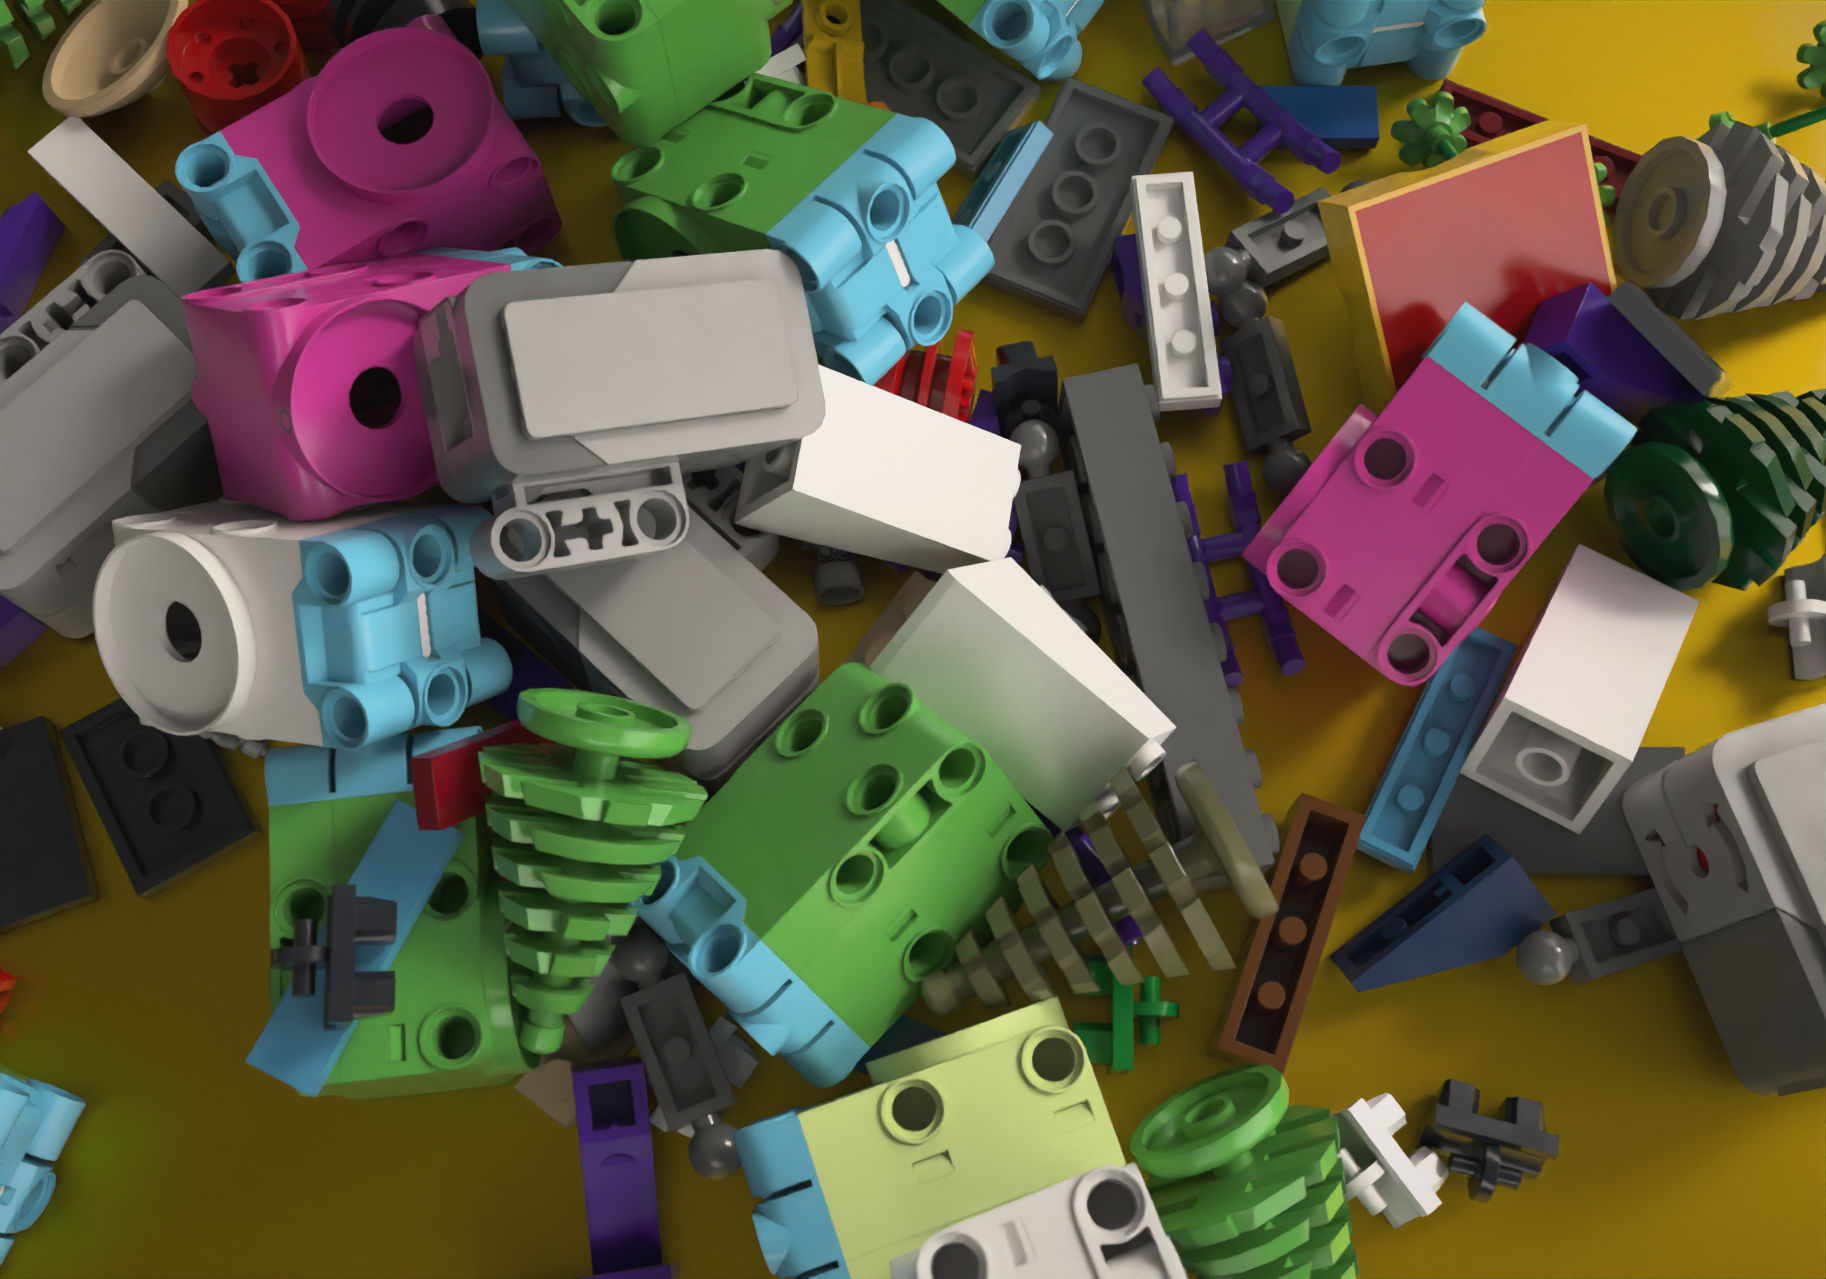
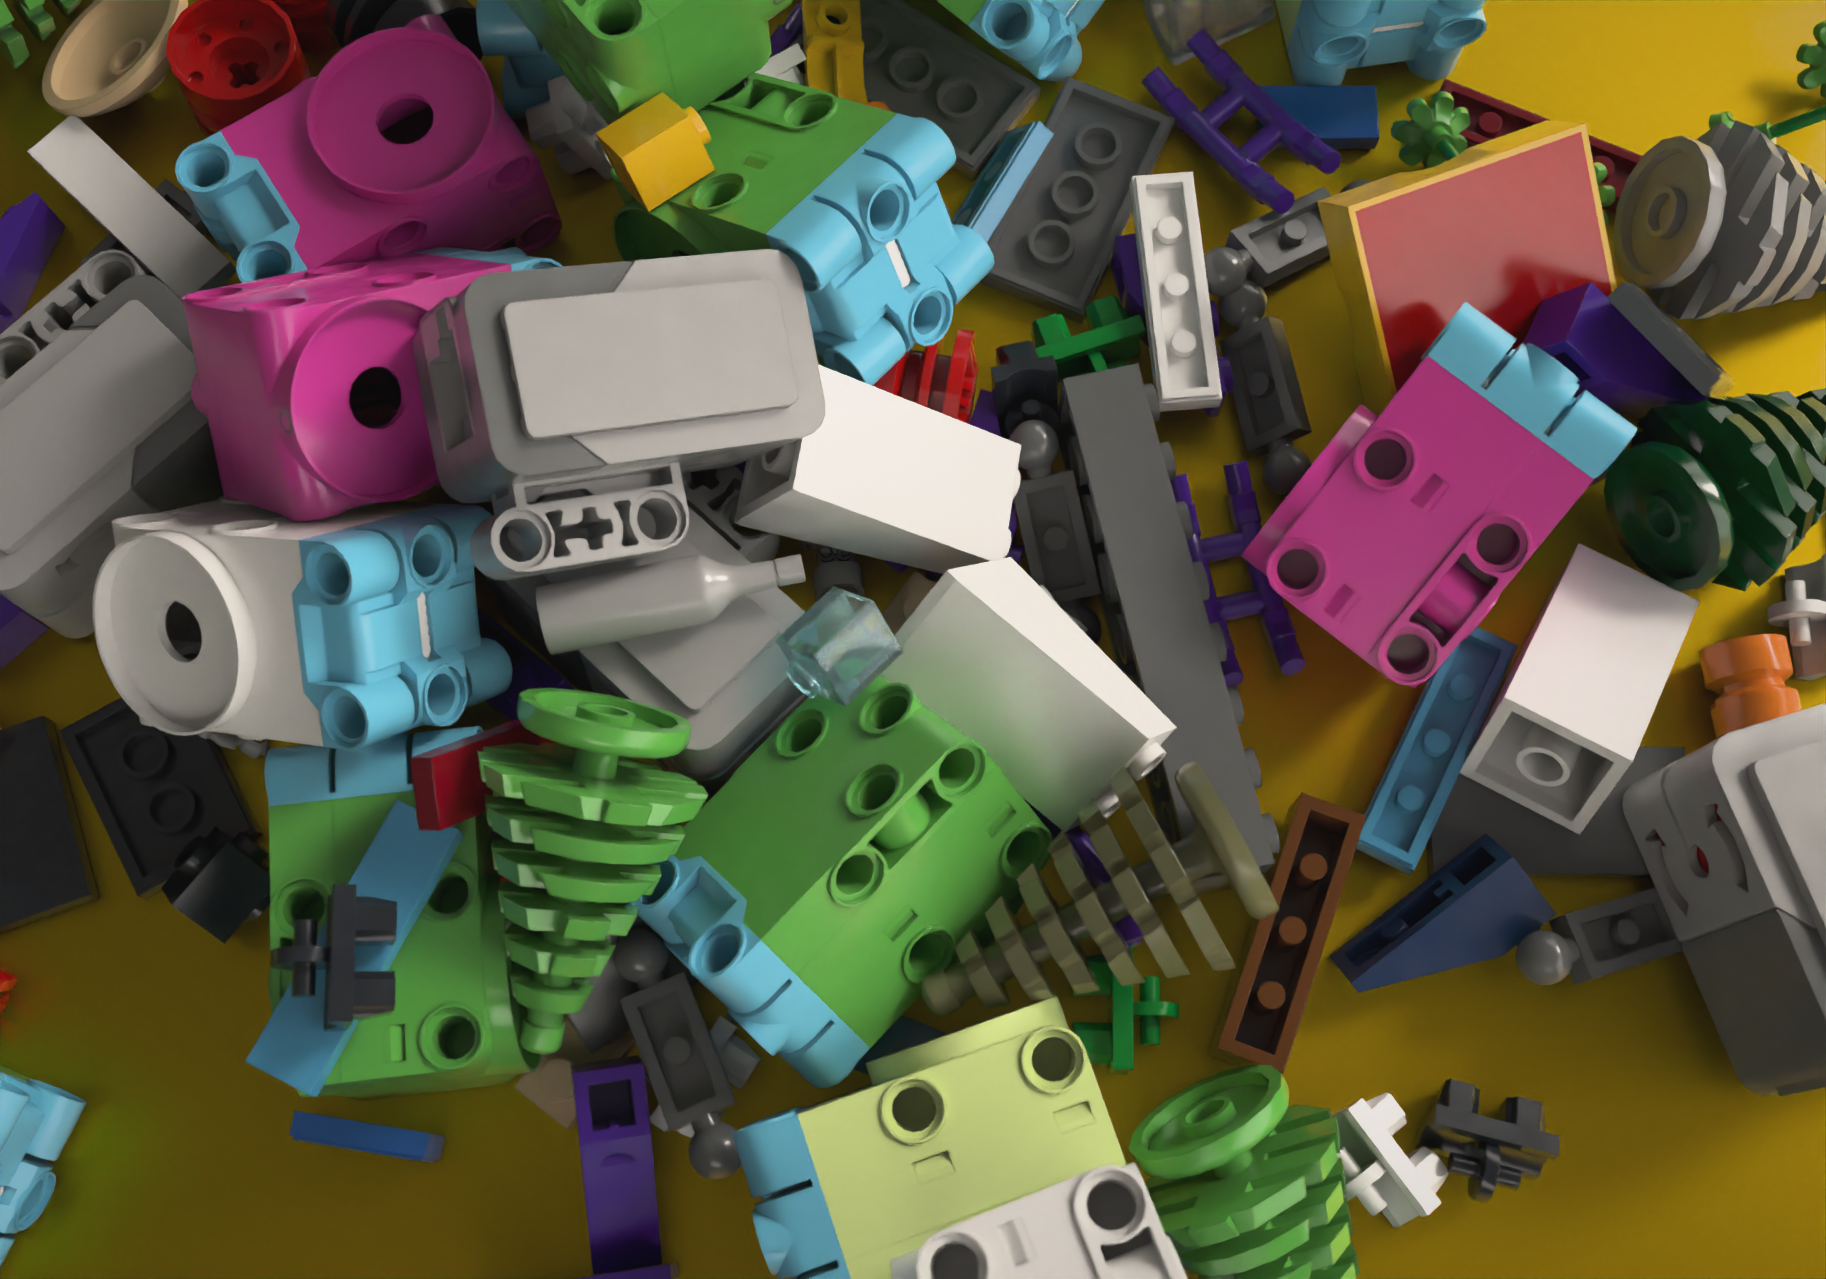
(220, 882): none -> black brick
(366, 1137): none -> blue tile
(570, 127): none -> white hips
(651, 598): none -> light grey piece
(657, 150): none -> yellow brick
(838, 647): none -> clear light blue brick
(1106, 346): none -> green hips
(1749, 681): none -> orange wheel

